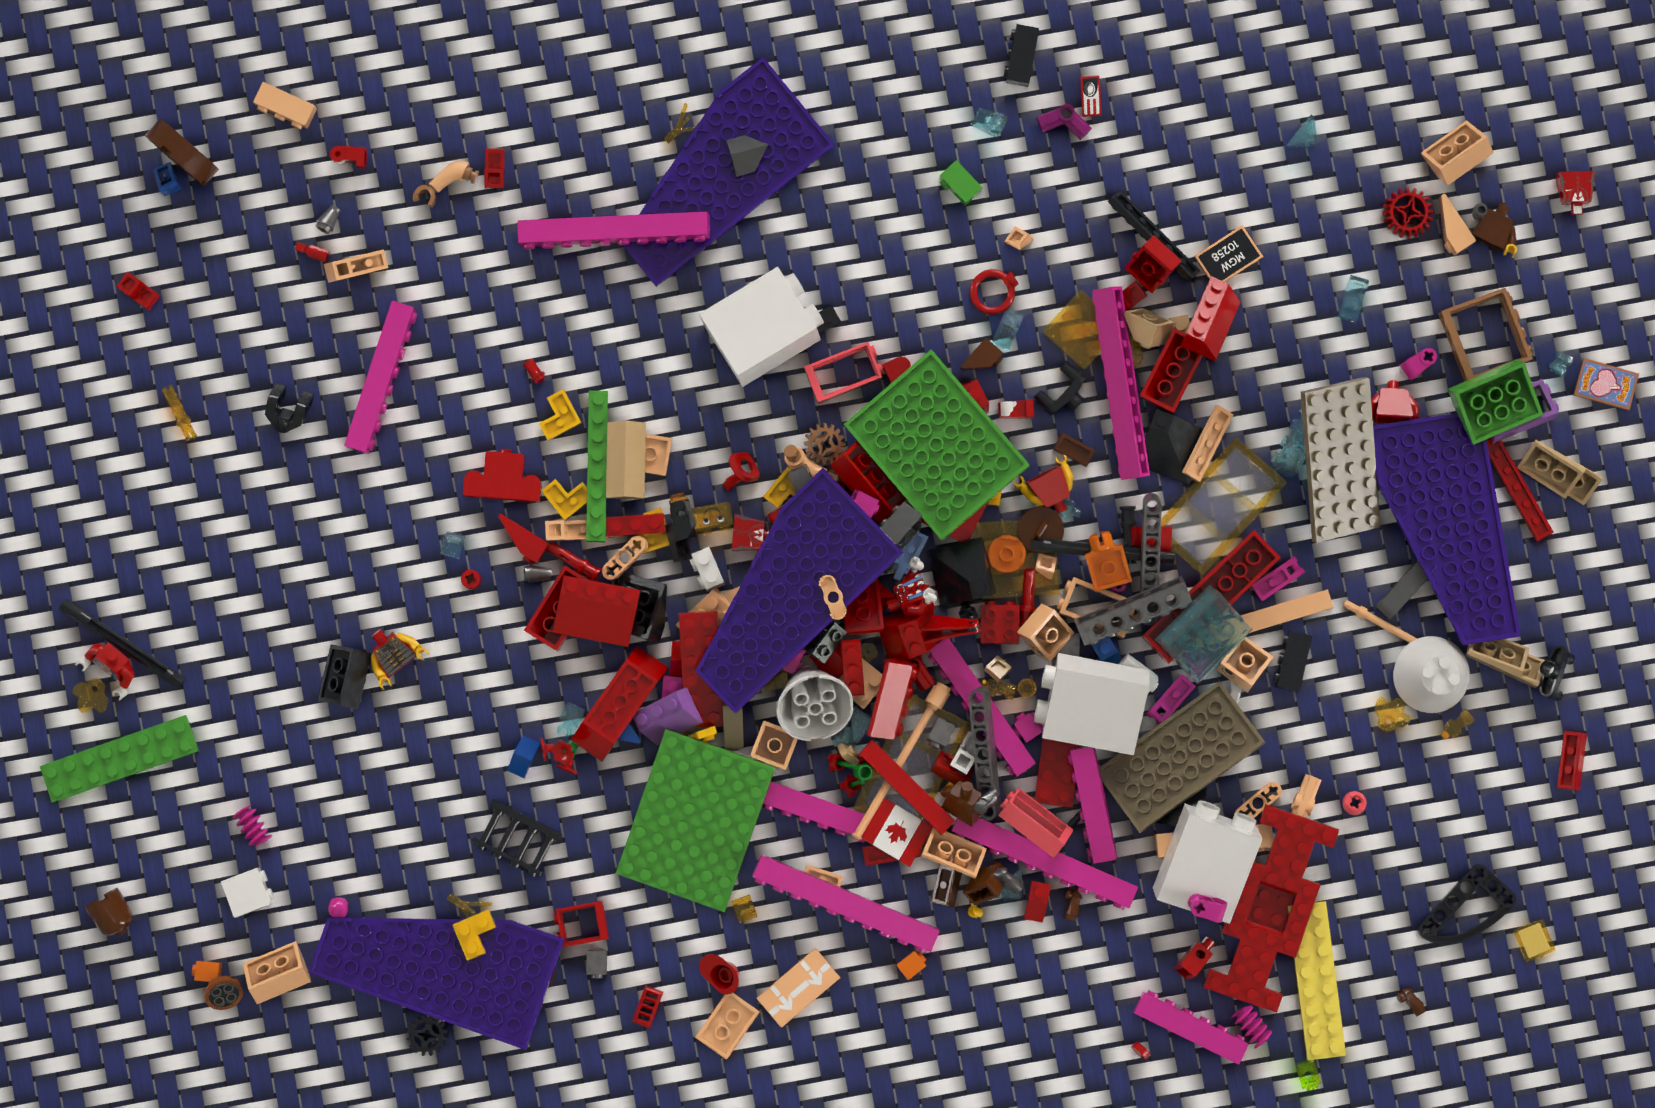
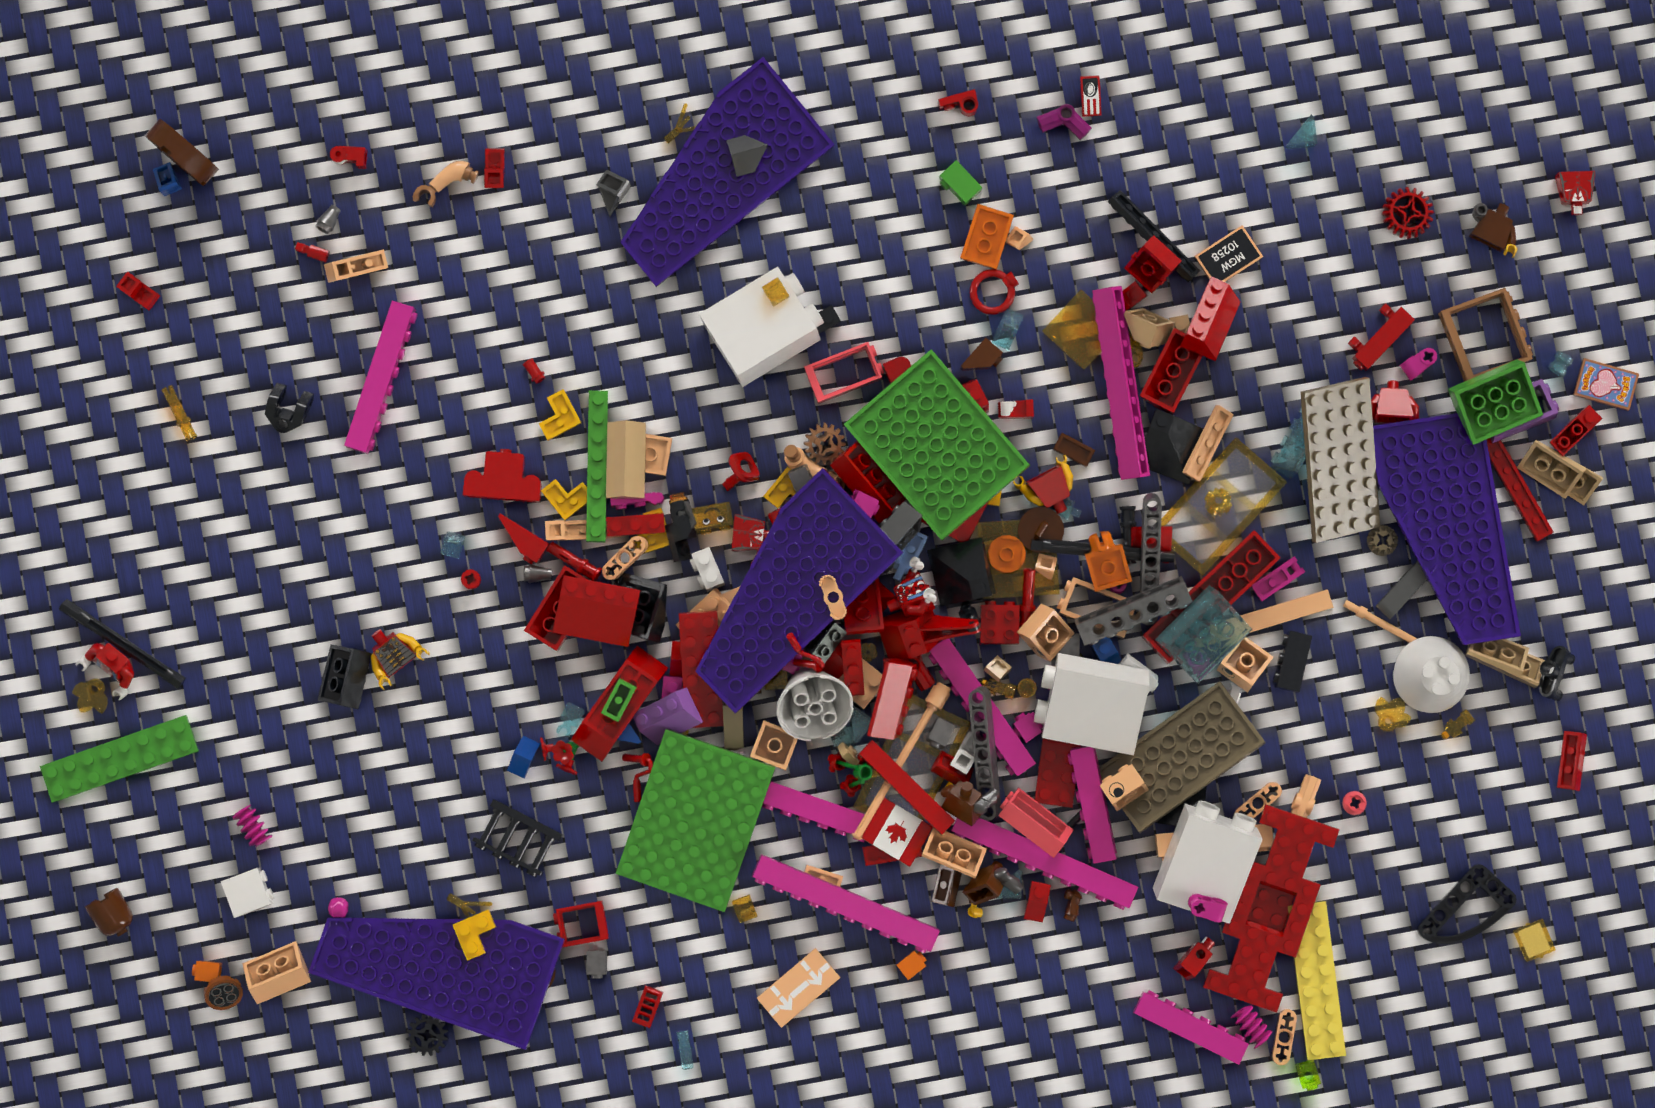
(284, 106): light nougat brick -> none
(612, 189): none -> dark grey slope
(613, 230): dark pink brick -> none
(619, 699): none -> bright green brick
(621, 503): none -> dark pink hinge
(645, 760): none -> red piece
(685, 1050): none -> clear light blue axle
(706, 734): yellow plate -> none
(719, 973): red piece -> none
(727, 1024): light nougat tile -> none
(775, 291): none -> clear yellow slope
(816, 665): none -> red piece
(949, 103): none -> red plate
(987, 236): none -> orange plate
(989, 122): clear light blue slope -> none
(1021, 55): black brick -> none
(1069, 397): black connector -> none
(1123, 786): none -> light nougat brick
(1140, 1050): red tile -> none
(1171, 699): dark pink plate -> none
(1215, 508): none -> clear yellow brick
(1291, 1033): none -> light nougat beam
(1353, 298): clear light blue slope -> none
(1382, 339): none -> red brick
(1382, 550): none -> dark tan gear
(1412, 1001): reddish brown arm -> none
(1455, 232): light nougat slope -> none
(1457, 152): light nougat slope -> none
(1575, 430): none -> red slope

